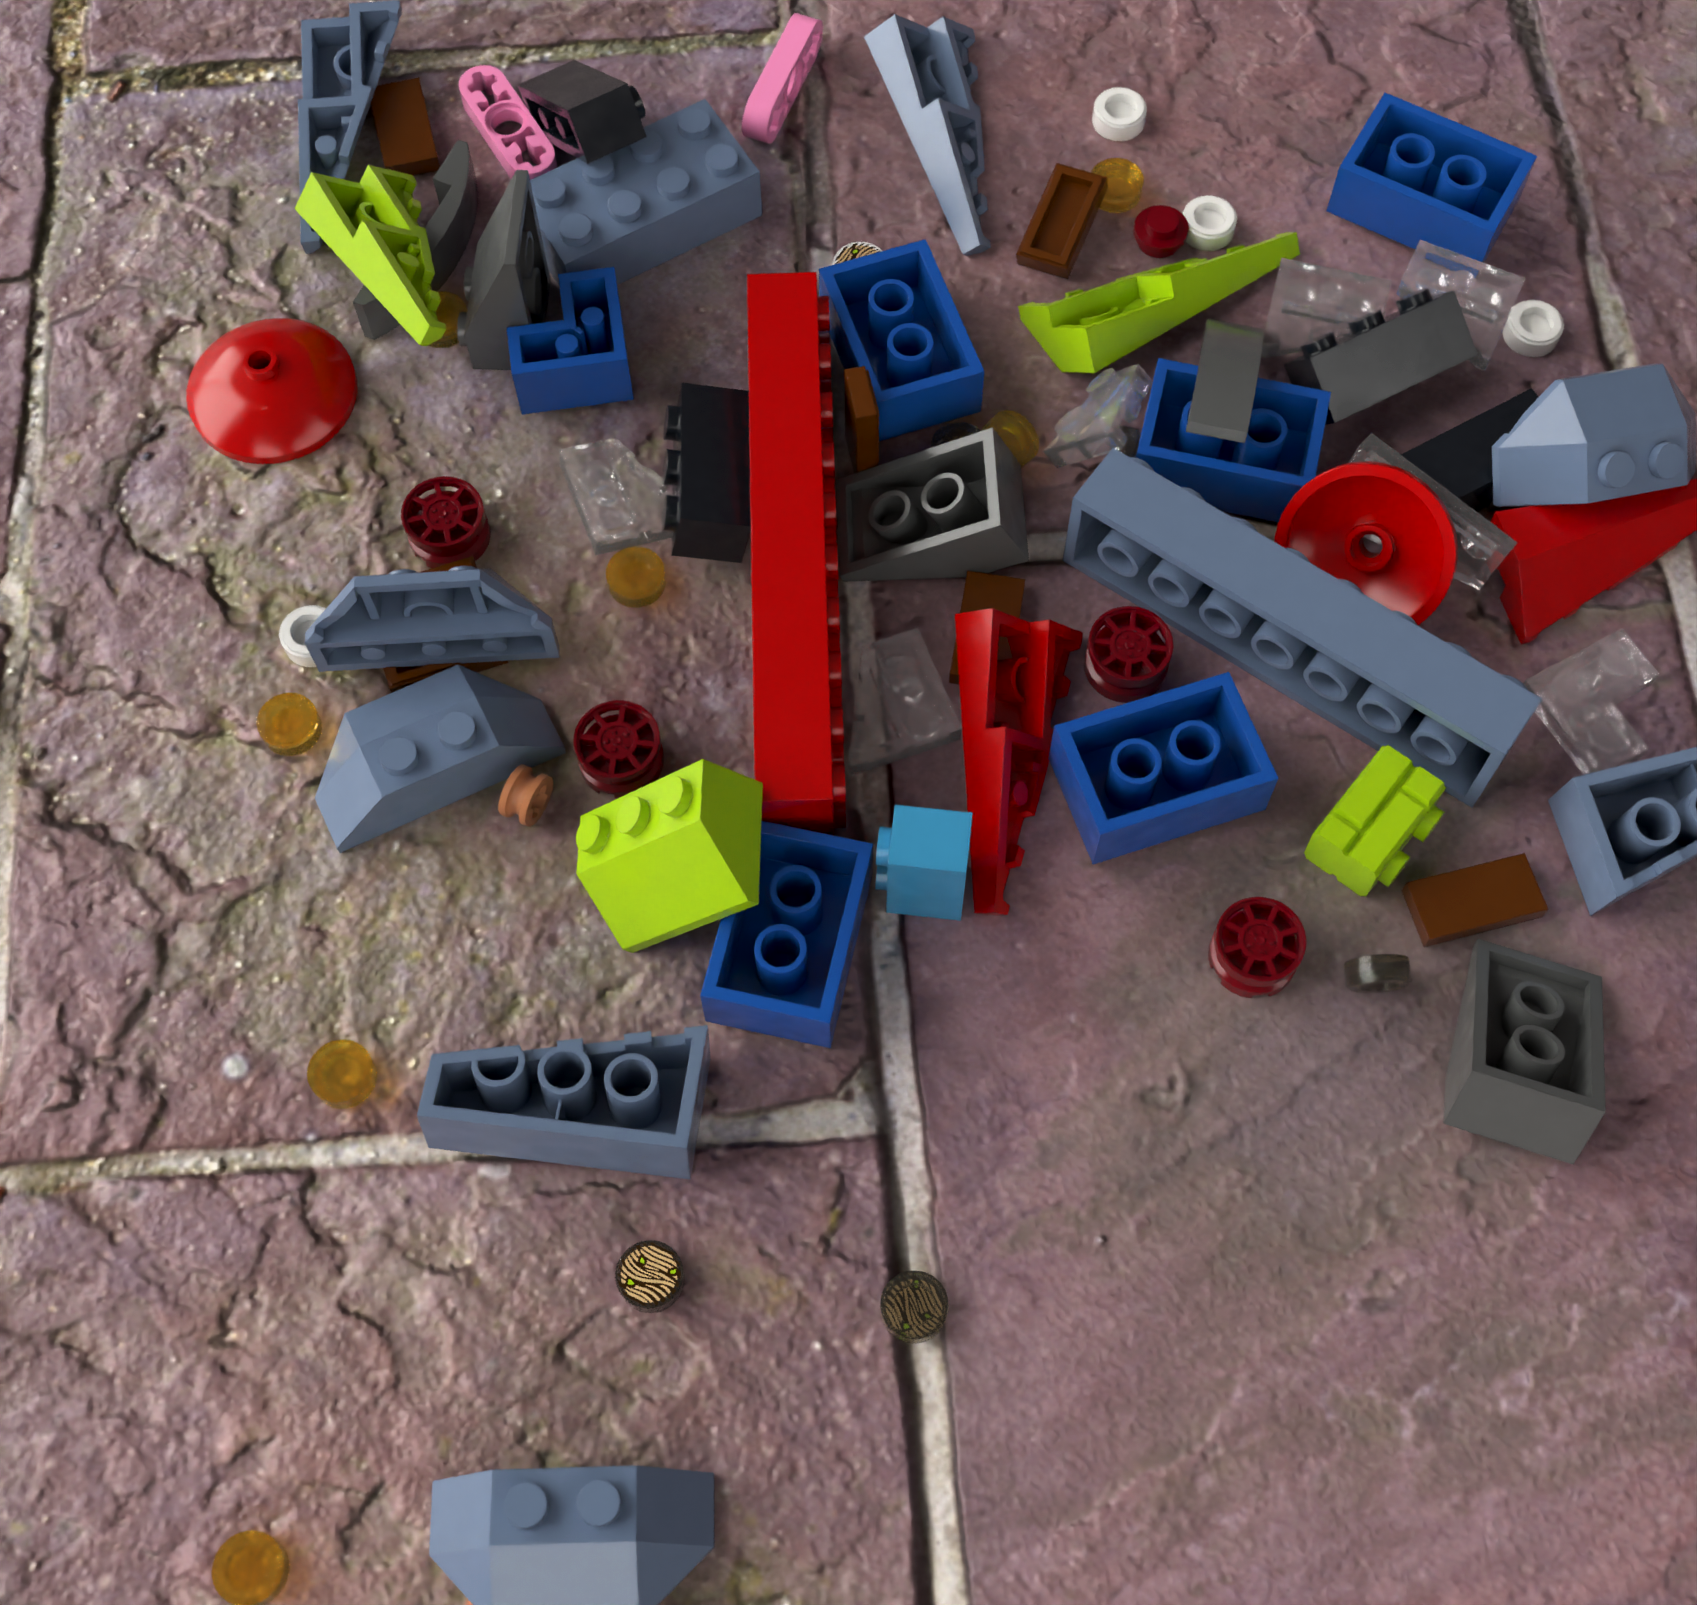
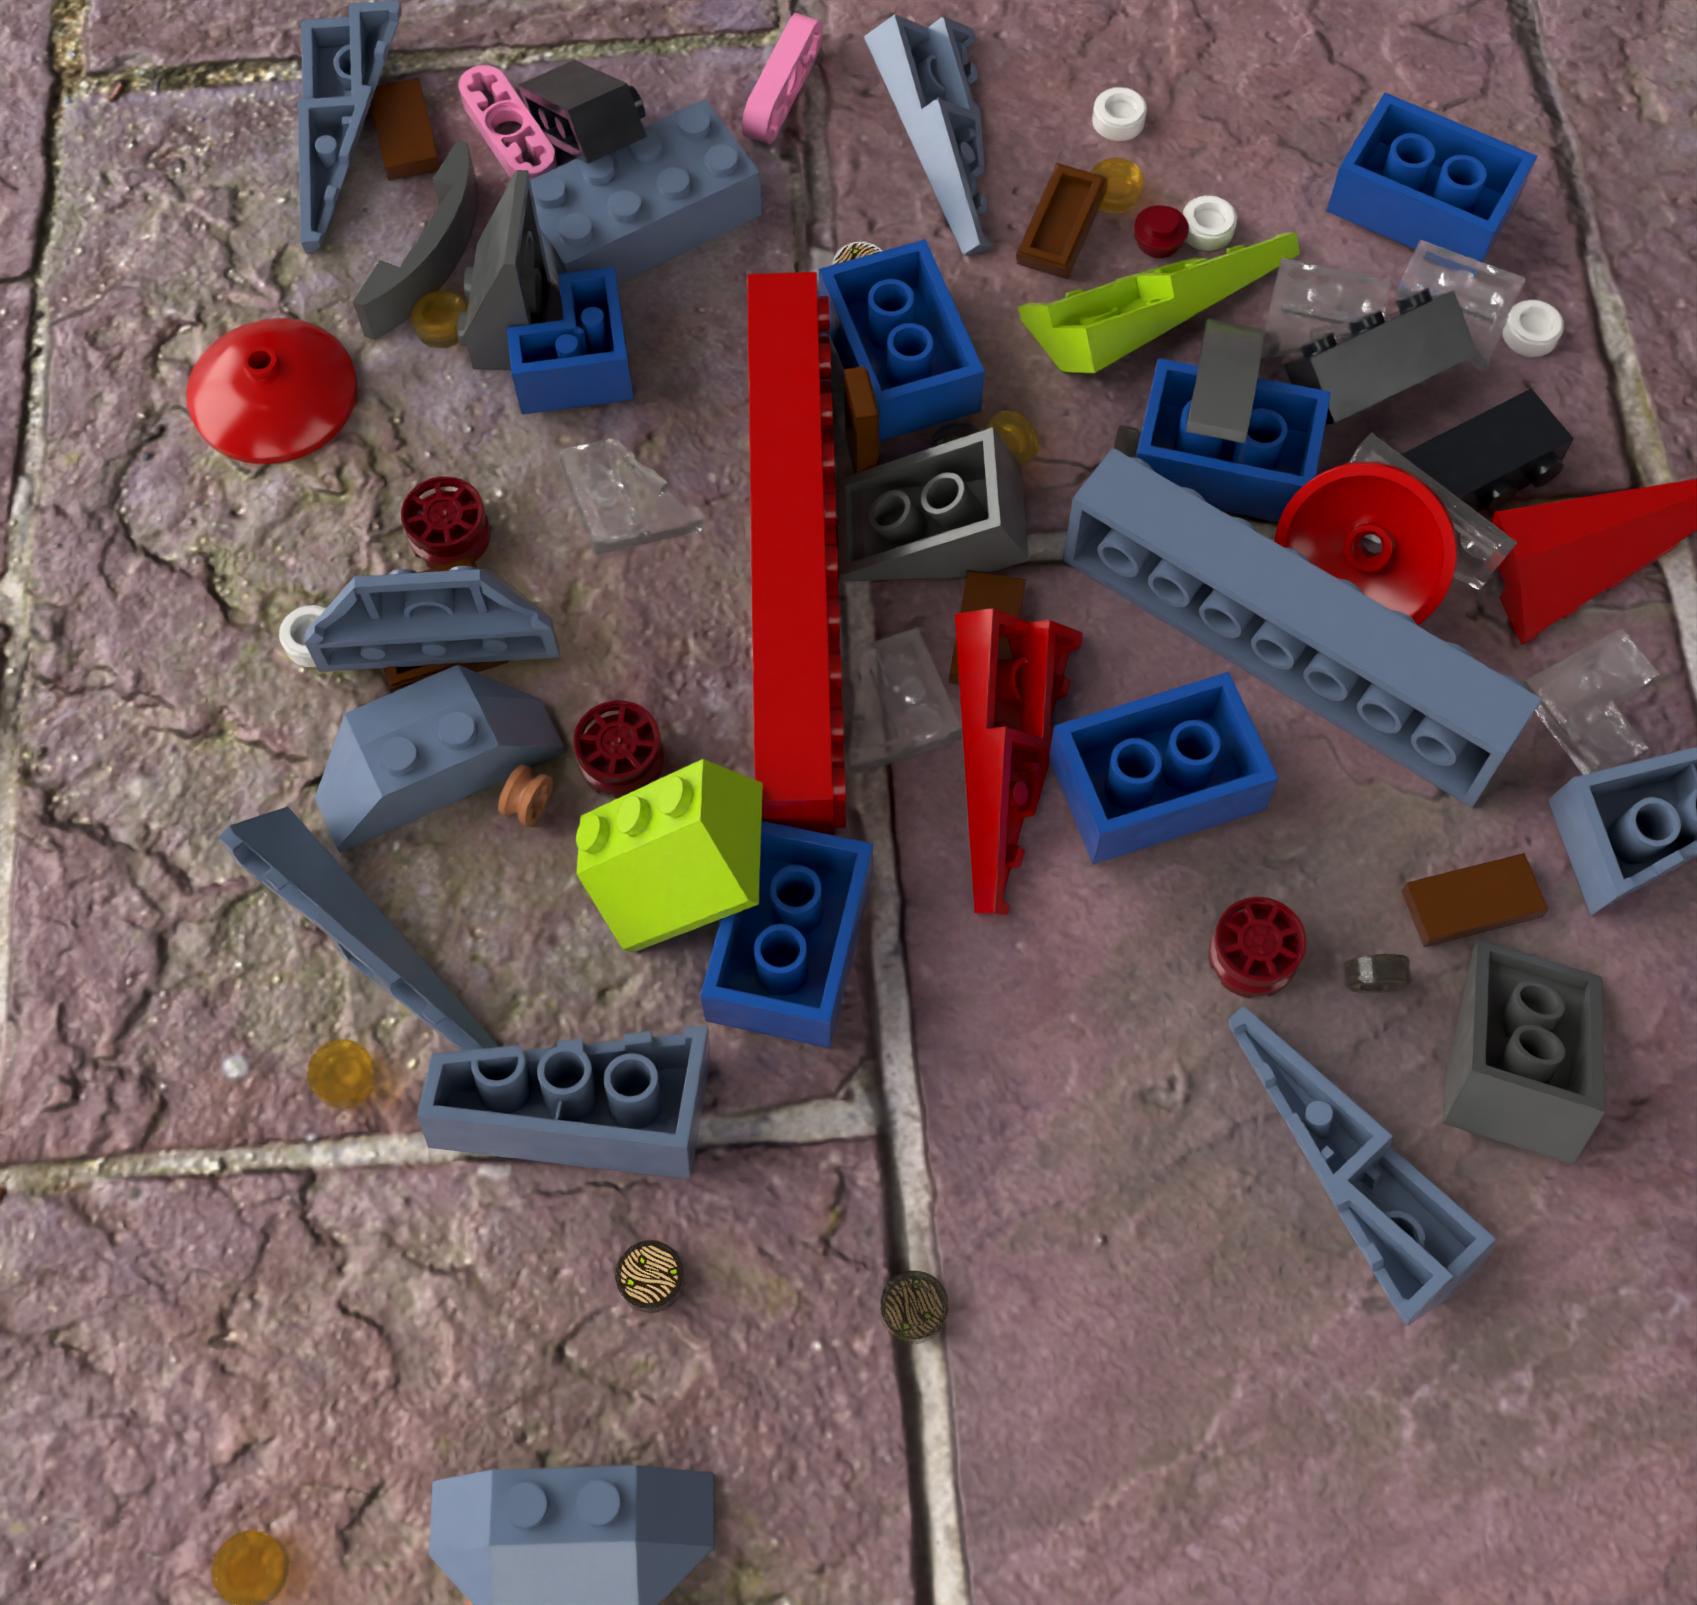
(289, 724): clear yellow tile -> none
(305, 875): none -> sand blue wedge
(380, 241): lime wedge -> none
(636, 577): clear yellow tile -> none
(708, 473): black brick -> none
(924, 861): dark azure brick -> none
(1094, 425): clear wing -> none
(1128, 655): dark red wheel -> none
(1375, 821): lime brick -> none
(1399, 1219): none -> sand blue wedge
(1598, 440): sand blue wedge -> none

